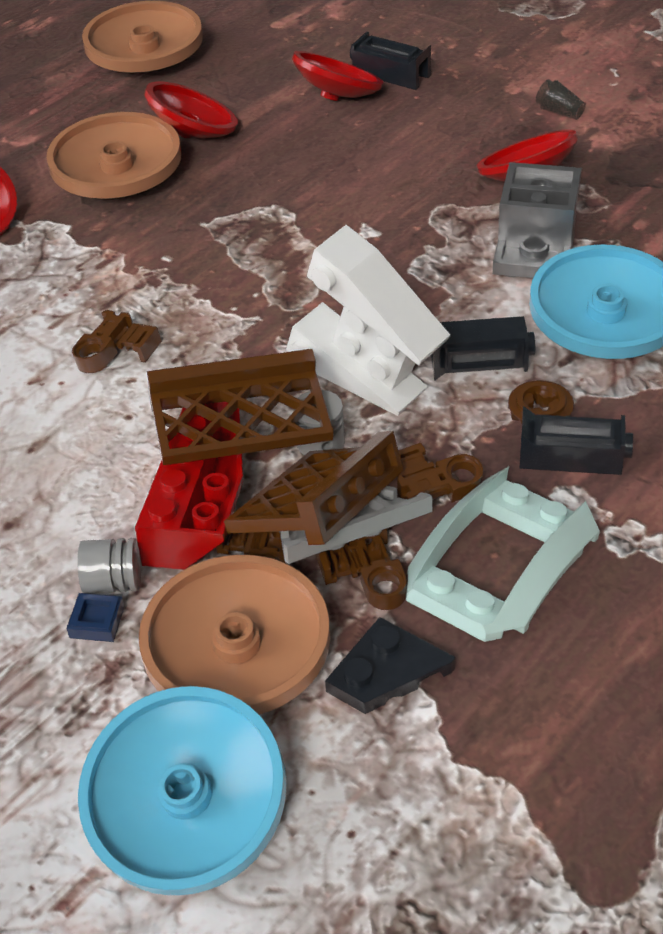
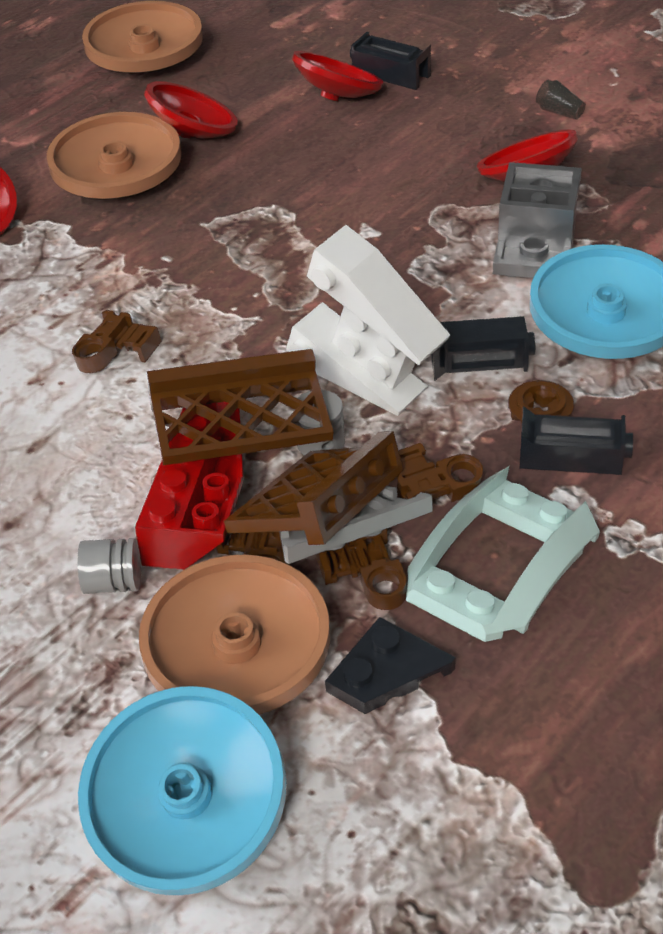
(95, 617): dark blue tile -> none

